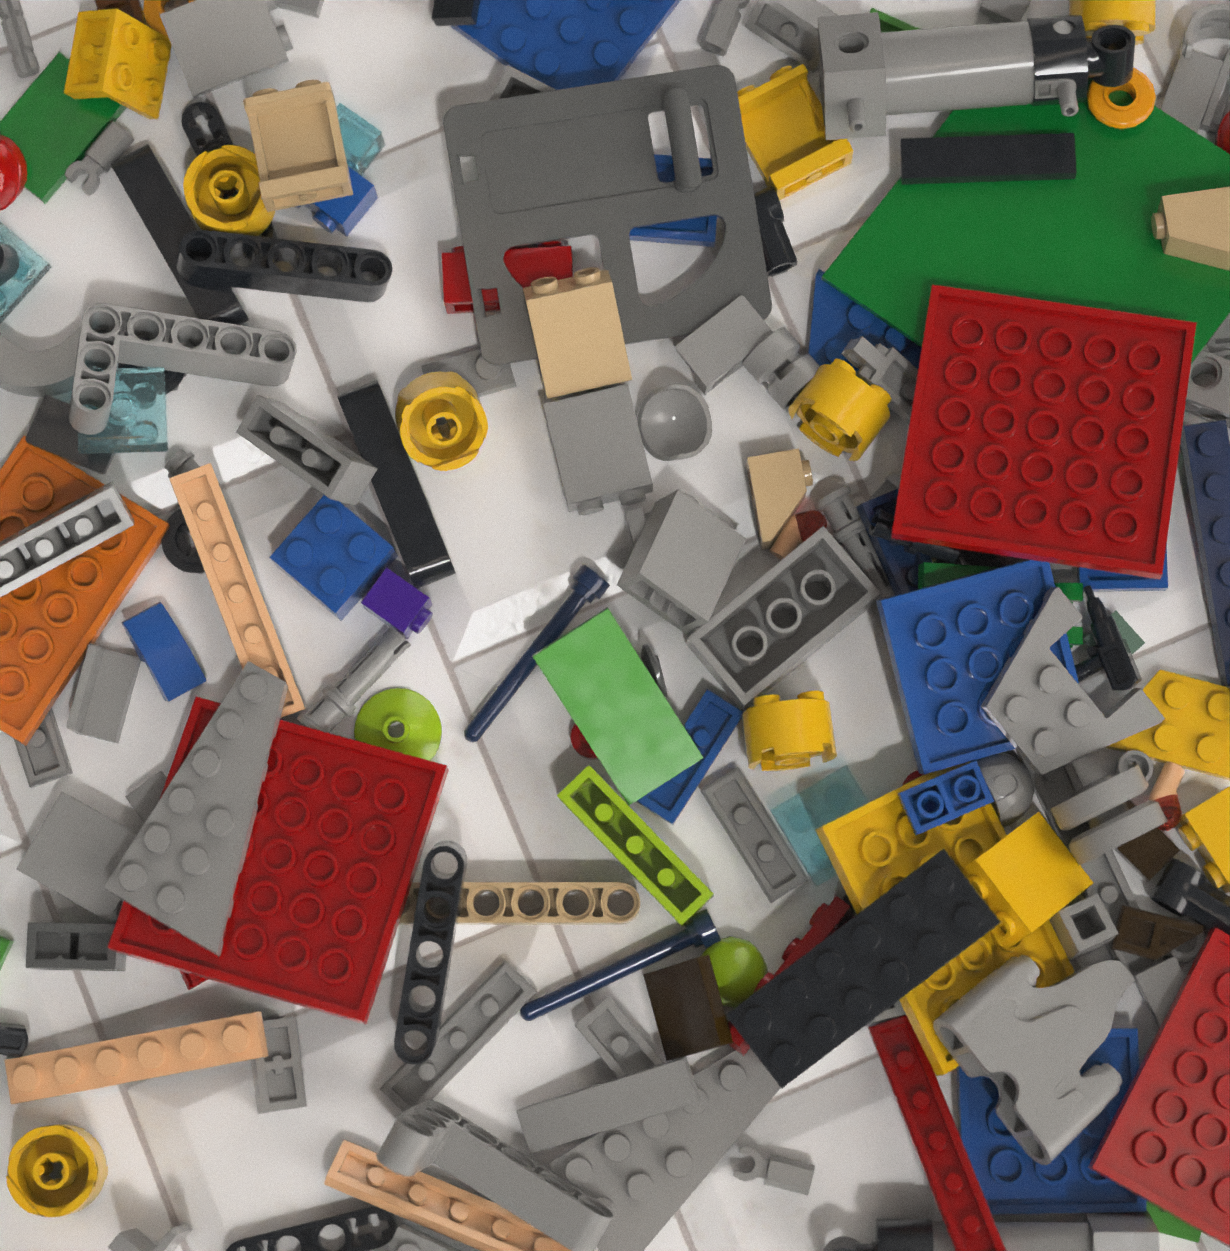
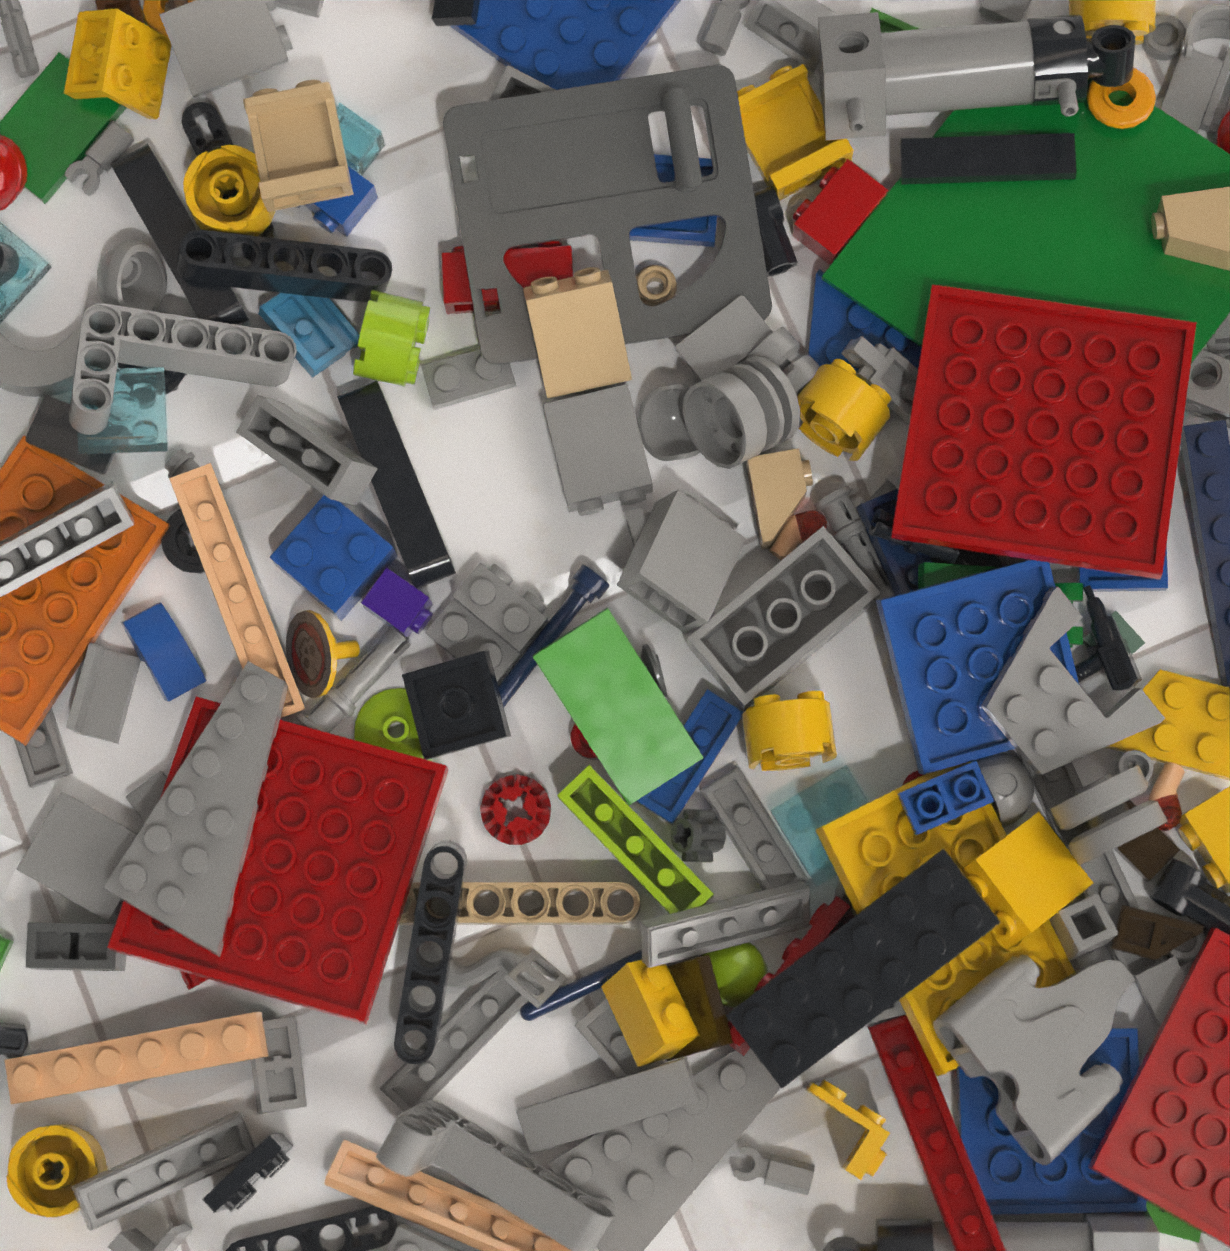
(132, 277): none -> light grey hat
(163, 1170): none -> light grey tile
(237, 1186): none -> black plate
(314, 325): none -> dark azure plate
(314, 653): none -> shield
(389, 339): none -> lime brick
(436, 396): yellow brick -> none
(456, 705): none -> black plate
(489, 618): none -> light grey plate
(503, 959): none -> light grey piece
(519, 830): none -> red gear
(649, 1011): none -> yellow brick
(661, 275): none -> tan plate
(698, 835): none -> dark grey gear
(725, 924): none -> light grey tile
(741, 412): none -> light grey wheel
(837, 211): none -> red brick
(867, 1152): none -> yellow bracket
(1165, 39): none -> light grey tile

